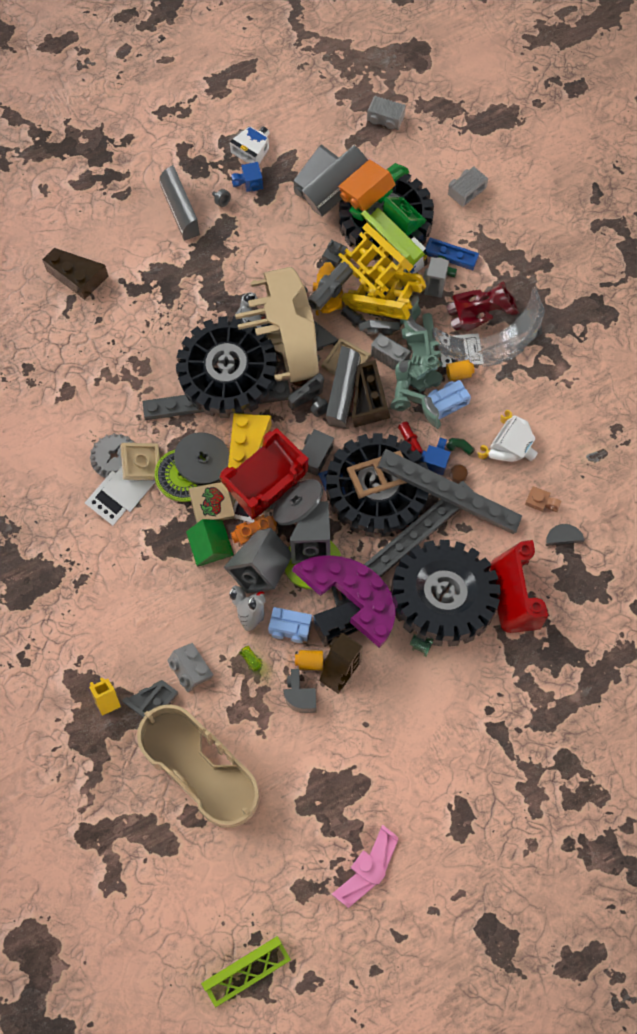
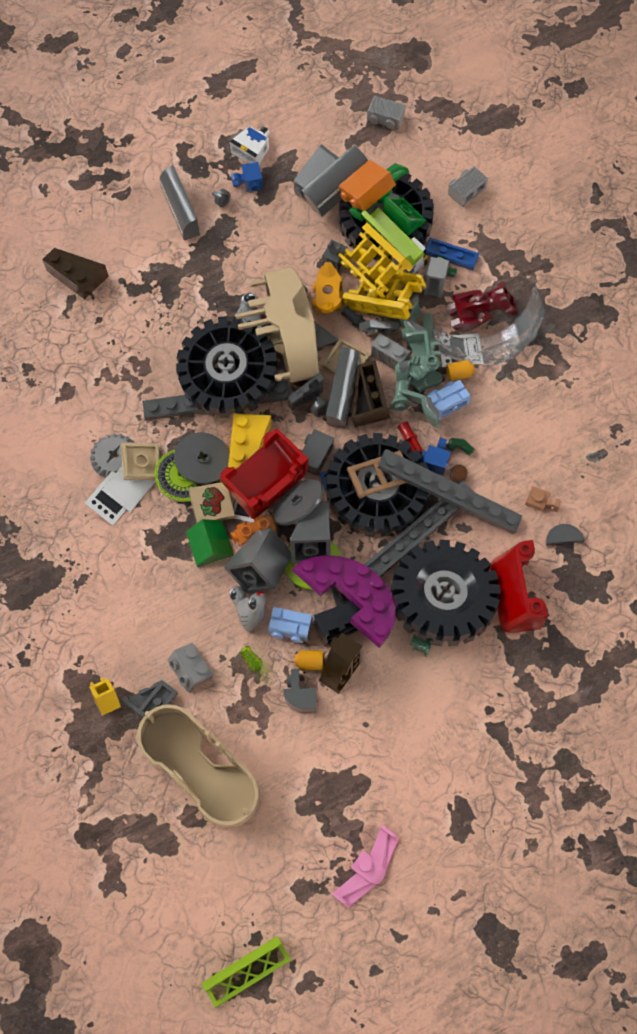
(330, 286): dark grey piece -> none
(512, 441): white torso -> none

